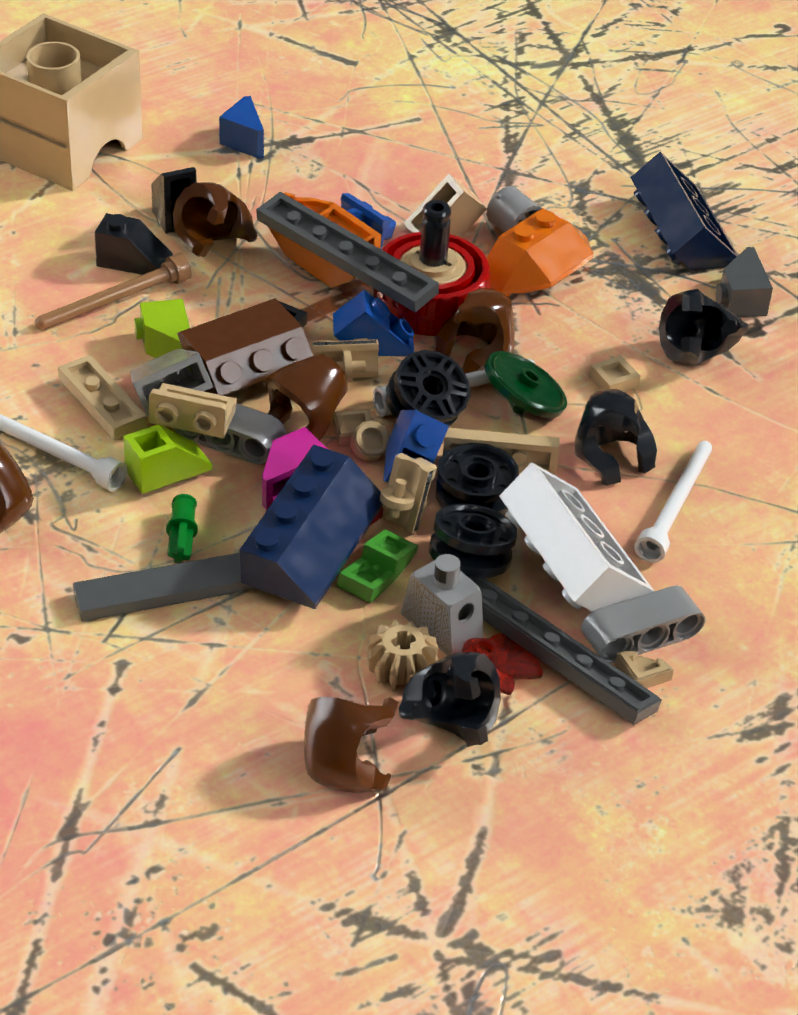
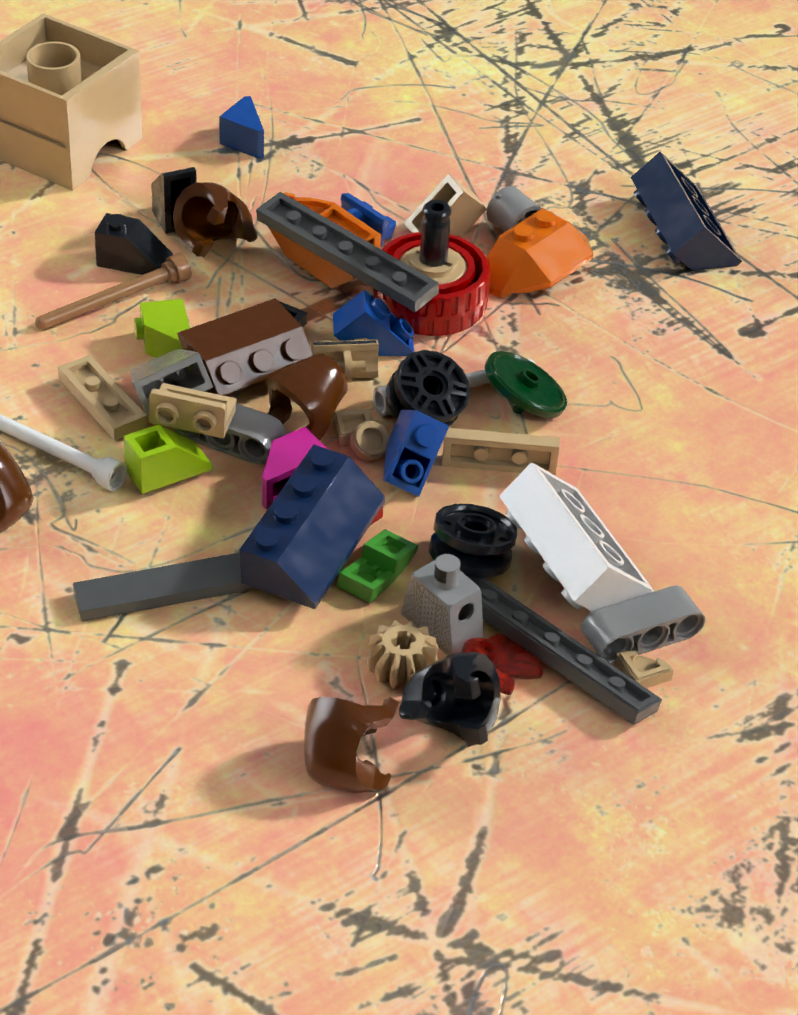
(182, 527): green axle -> none
(407, 491): tan hips -> none
(475, 476): black wheel -> none
(482, 315): reddish brown piece -> none
(608, 418): black piece -> none
(615, 374): tan tile -> none
(654, 541): white piece -> none
(697, 328): black piece -> none
(745, 286): dark grey slope -> none

